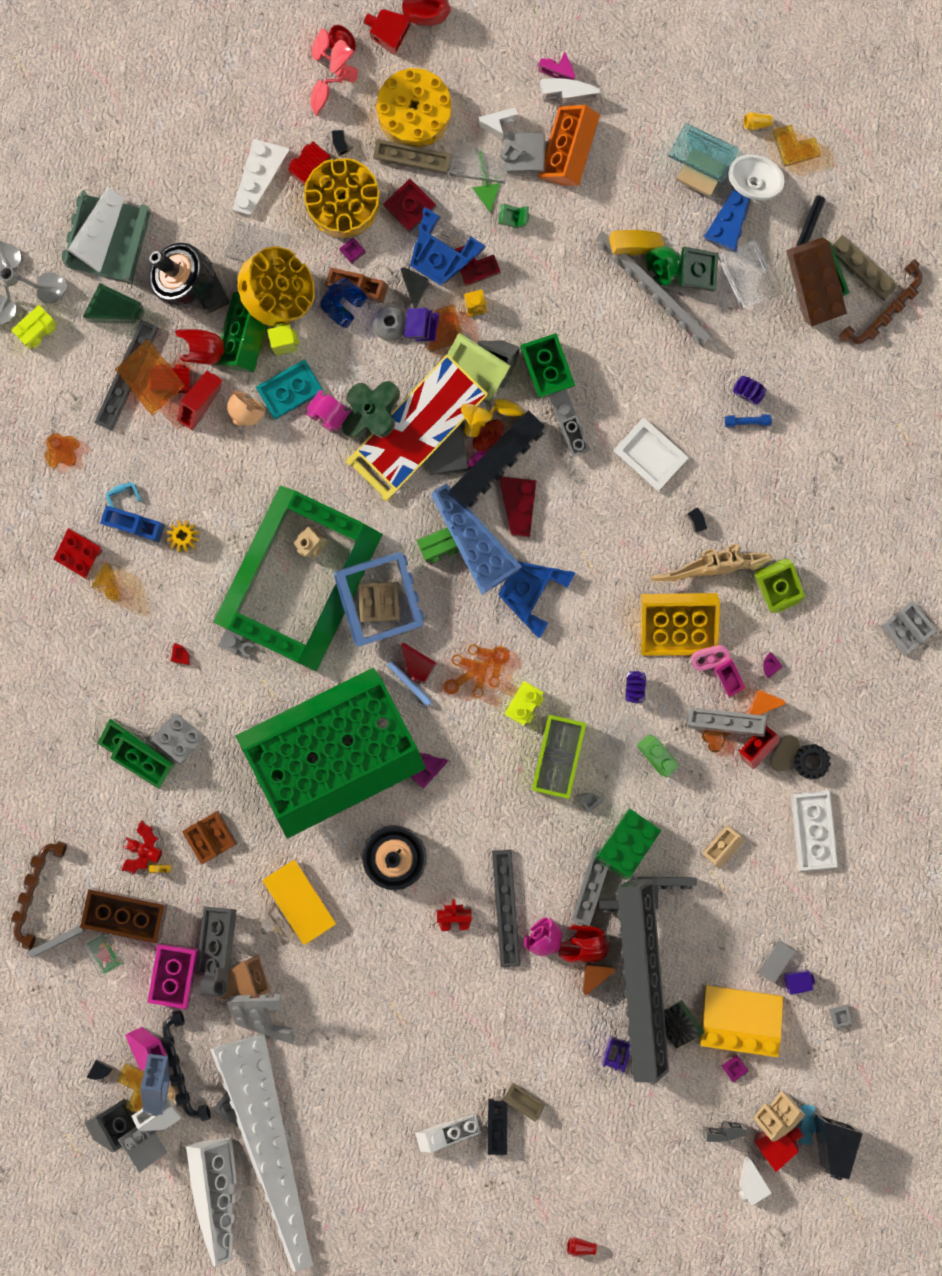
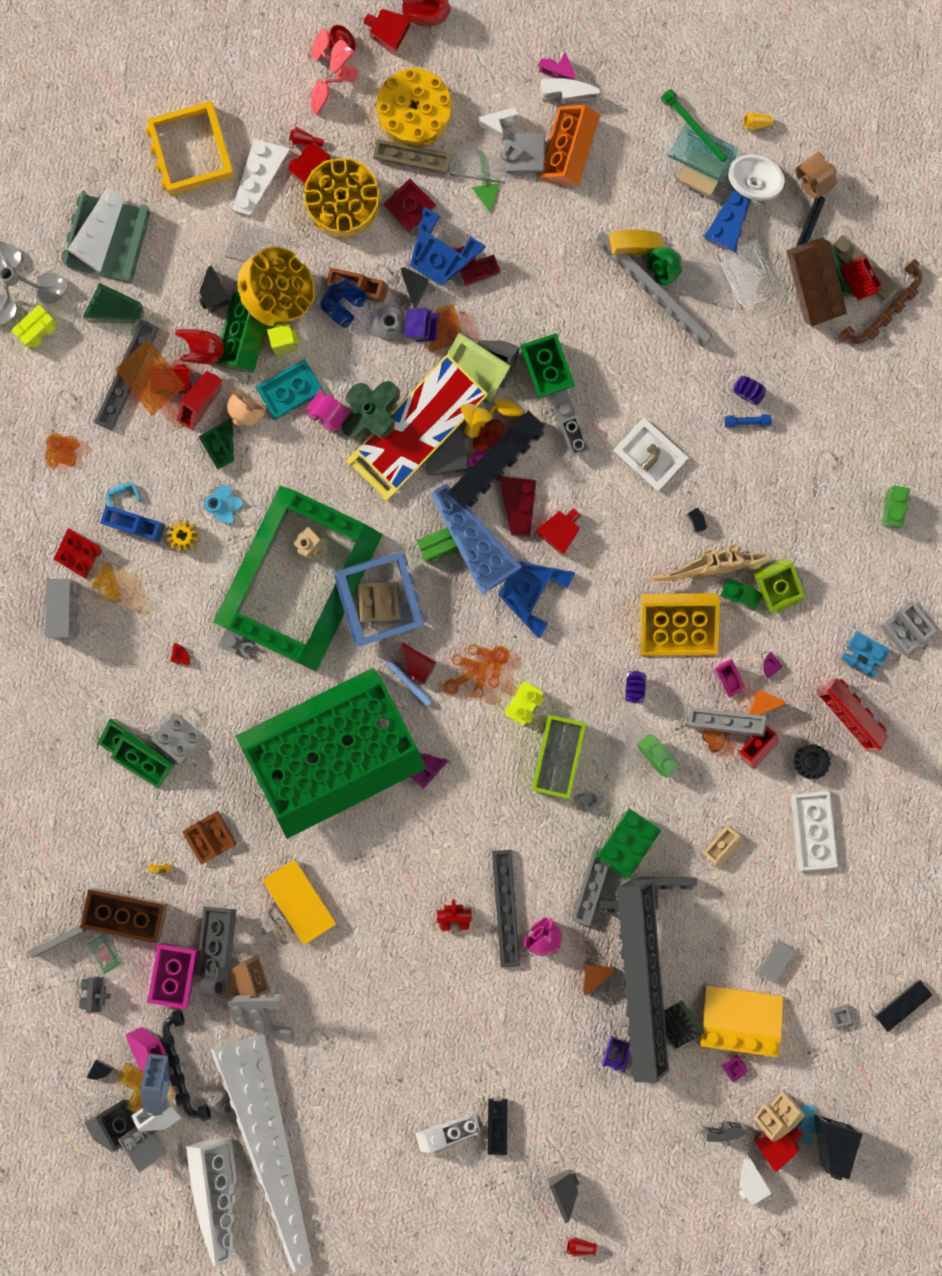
(32, 882): reddish brown bar -> none
(62, 609): none -> light grey brick
(95, 995): none -> dark grey hips
(145, 851): red animal -> none
(181, 275): black wheel -> none
(201, 180): none -> yellow window
(220, 444): none -> dark green wing
(226, 504): none -> medium azure plate
(301, 137): none -> red cone
(339, 142): black piece -> none
(352, 250): magenta tile -> none
(394, 857): black wheel -> none
(475, 303): yellow brick -> none
(513, 216): green bracket -> none
(523, 1102): dark tan tile -> none
(560, 530): none -> red torso
(565, 1192): none -> dark grey slope
(587, 945): red hair -> none
(652, 459): none -> dark tan arm
(670, 98): none -> green piece
(698, 269): dark green tile -> none
(710, 658): bright pink plate -> none
(741, 594): none -> green slope
(785, 753): dark tan tile -> none
(790, 150): clear yellow plate -> none
(799, 981): dark purple brick -> none
(816, 175): none -> medium nougat brick
(853, 715): none -> red slope
(861, 277): none -> red brick
(868, 649): none -> dark azure plate
(896, 507): none -> bright green brick
(903, 1005): none -> black plate

